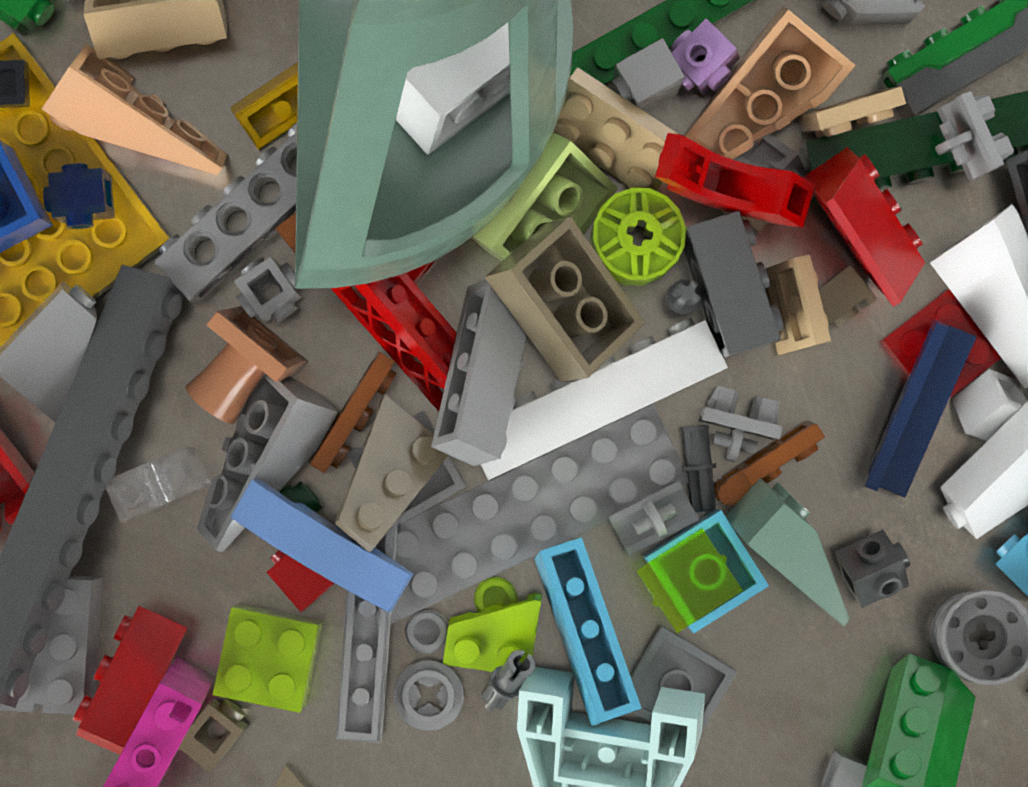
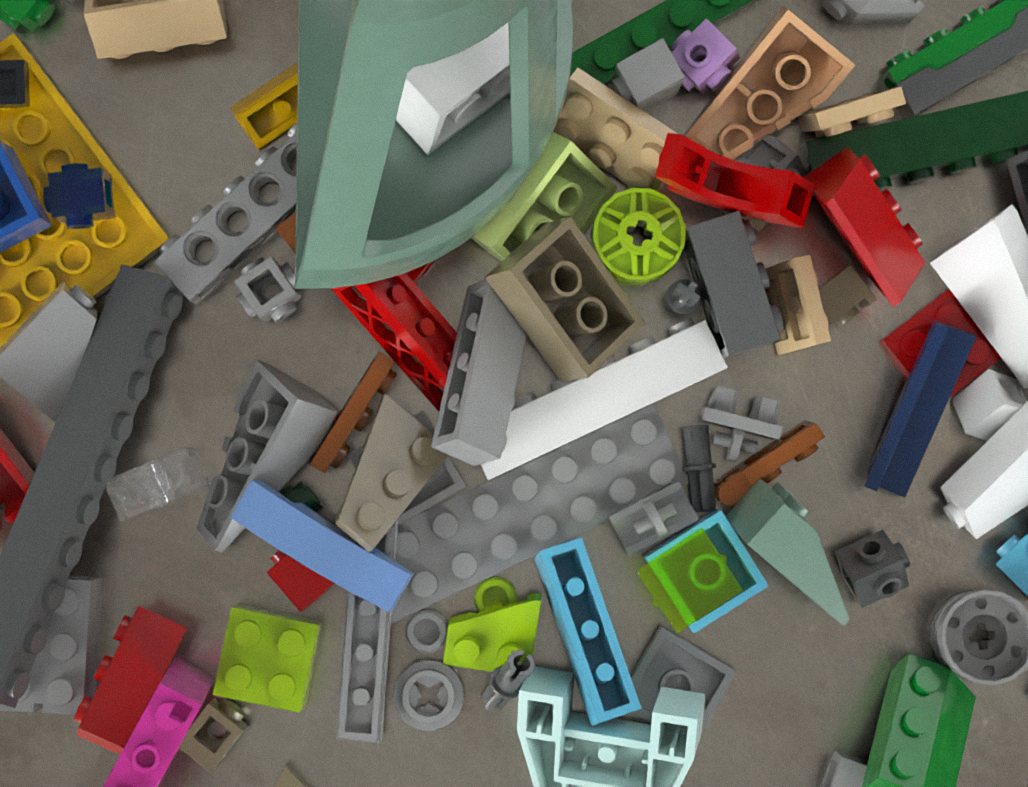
(102, 104): light nougat wedge -> none
(241, 364): nougat plant -> none
(969, 136): light grey hips -> none

